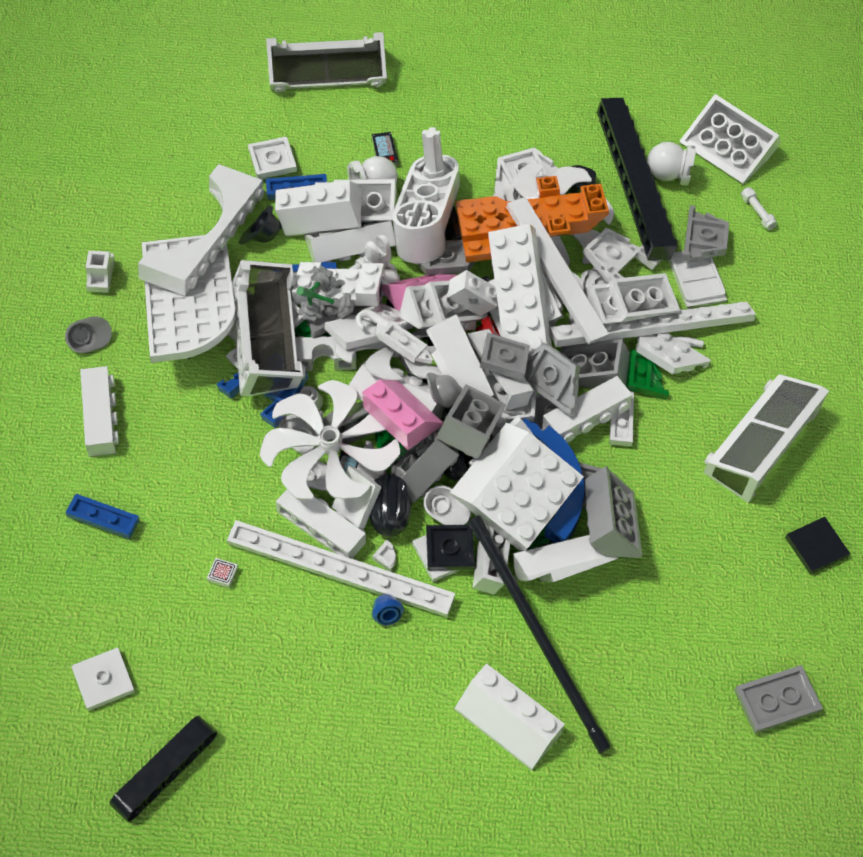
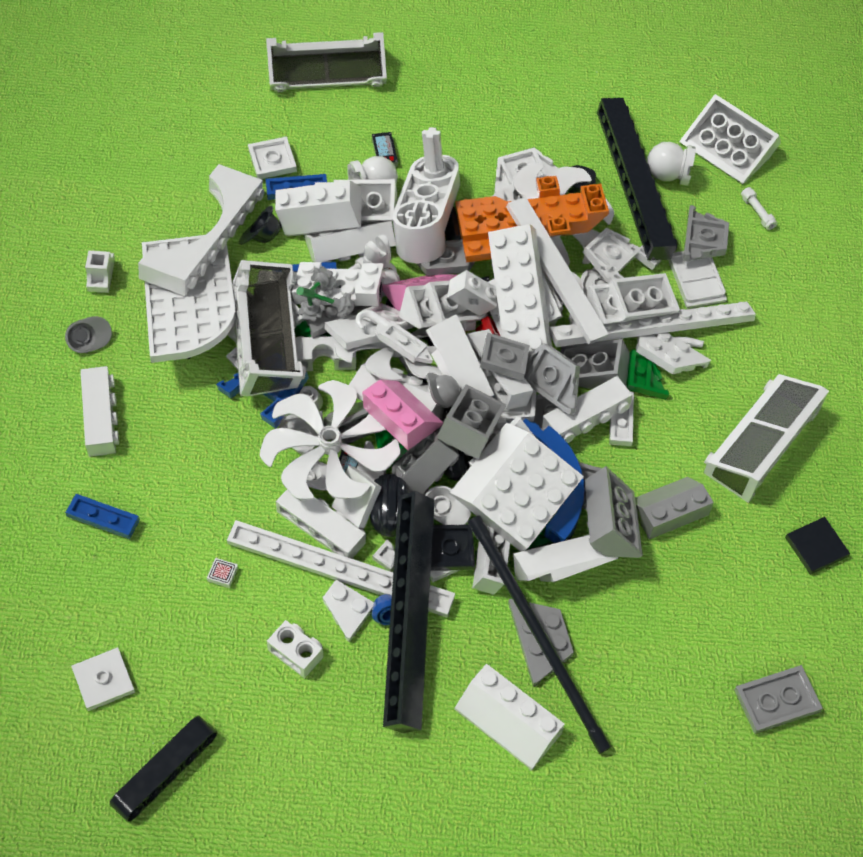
(290, 652): none -> white brick
(347, 608): none -> white wing
(409, 613): none -> black brick
(555, 629): none -> light grey wing
(672, 506): none -> light grey slope

